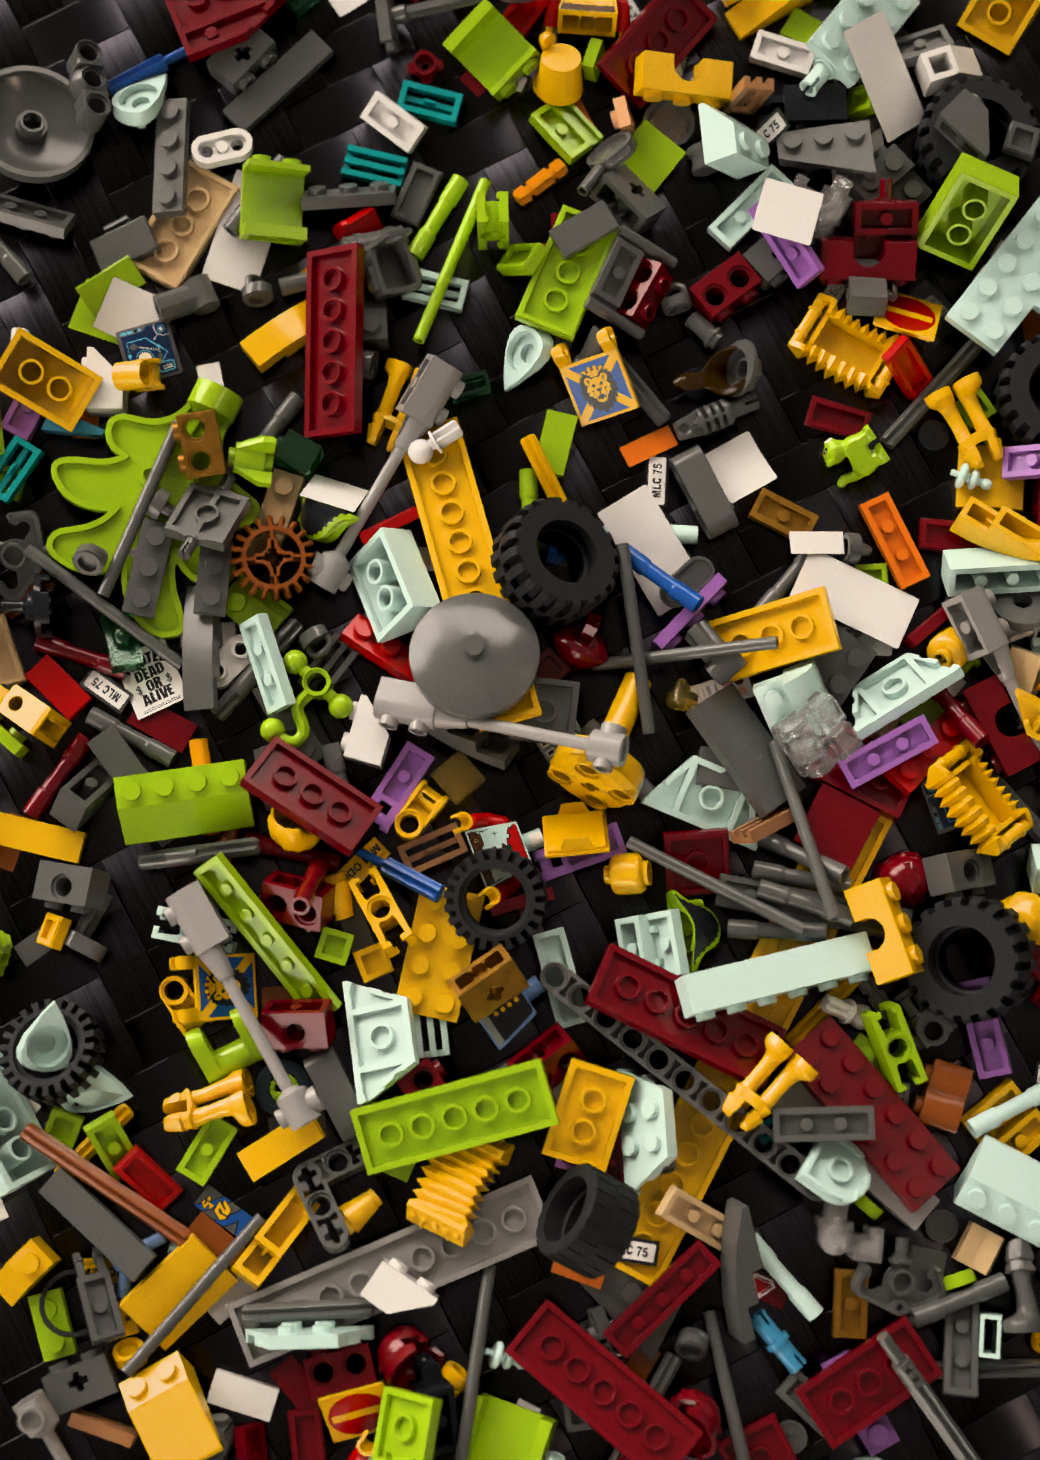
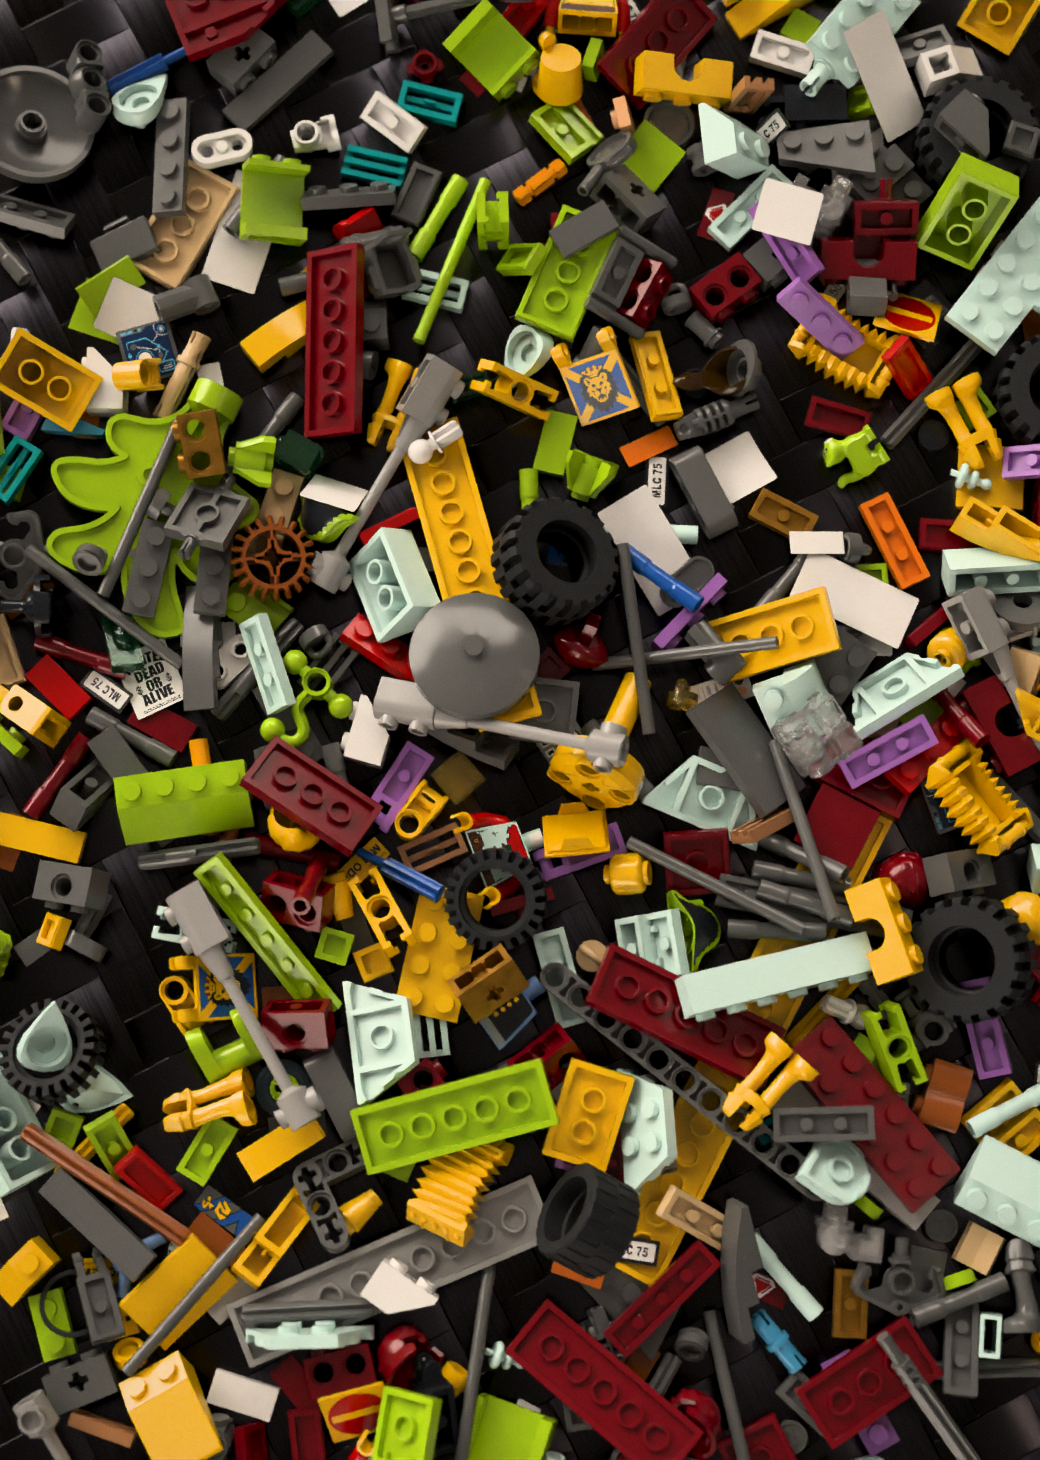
(184, 371): none -> tan pin
(256, 291): dark grey tile -> none
(322, 135): none -> white plate
(504, 385): none -> yellow piece
(542, 467): yellow axle -> none
(587, 474): none -> lime brick
(590, 955): none -> tan tile
(656, 377): none -> yellow tile
(717, 204): none -> dark red sticker
(820, 318): none -> medium lavender plate

